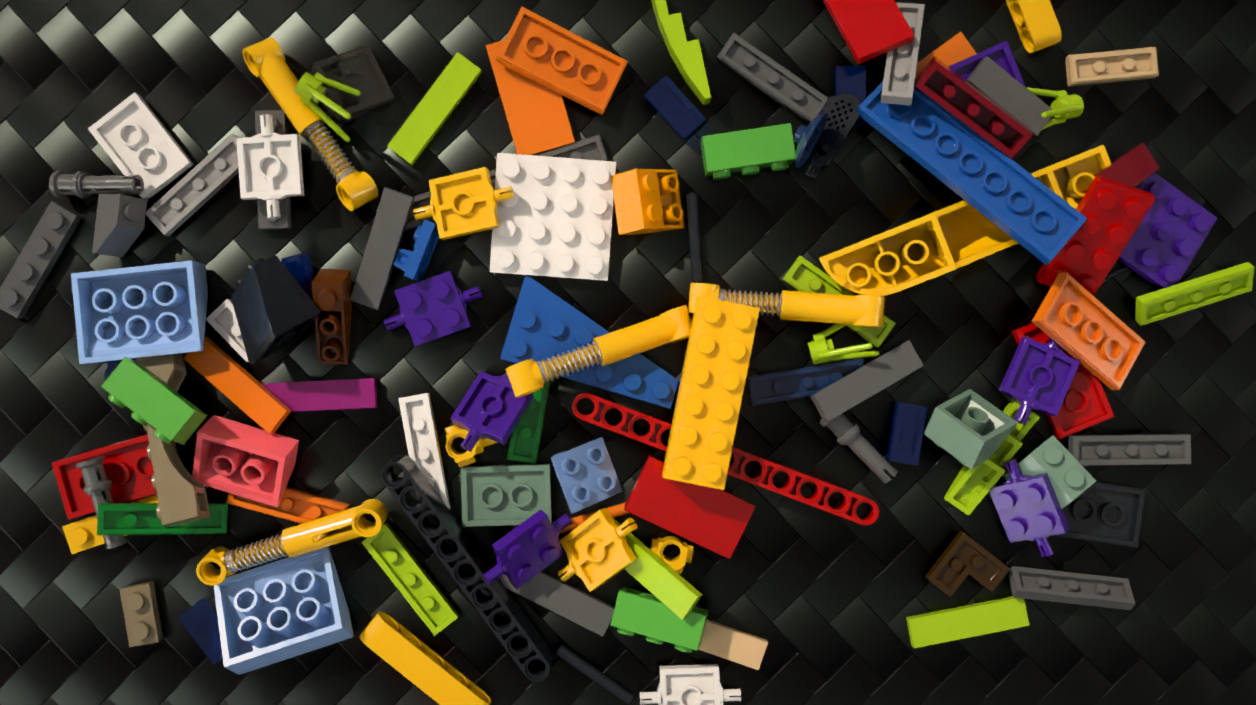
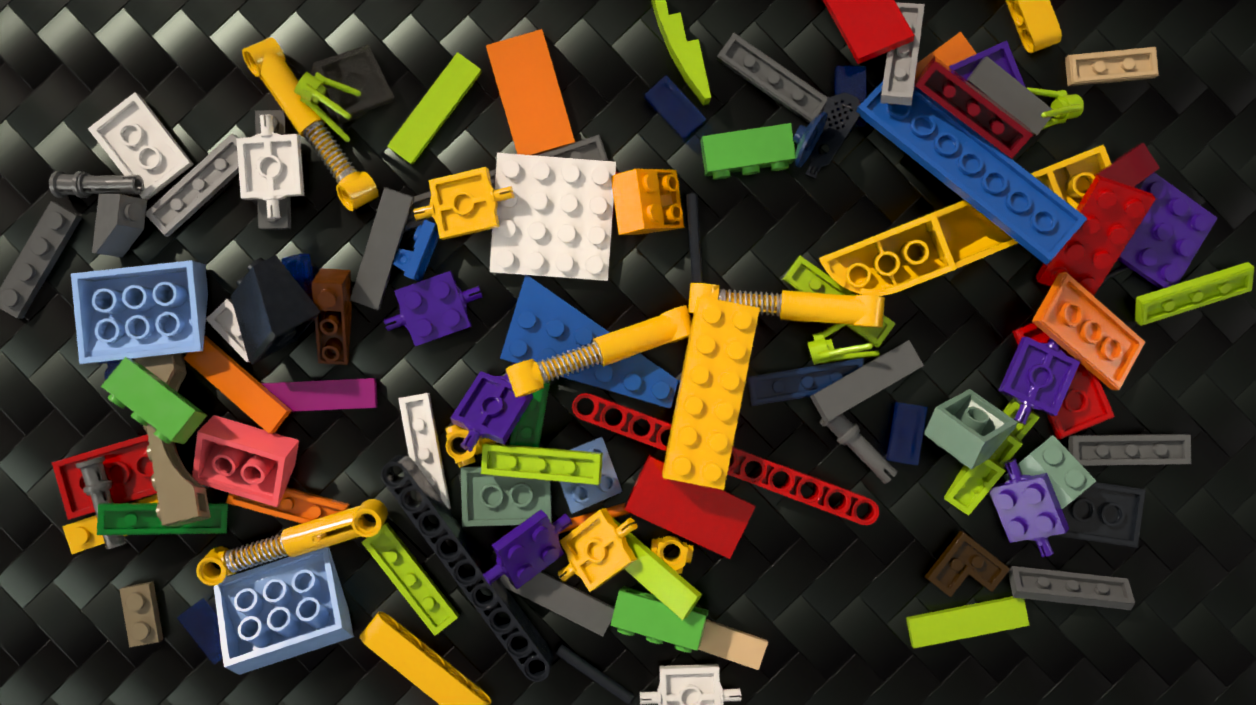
(541, 463): none -> lime plate
(561, 61): orange tile -> none

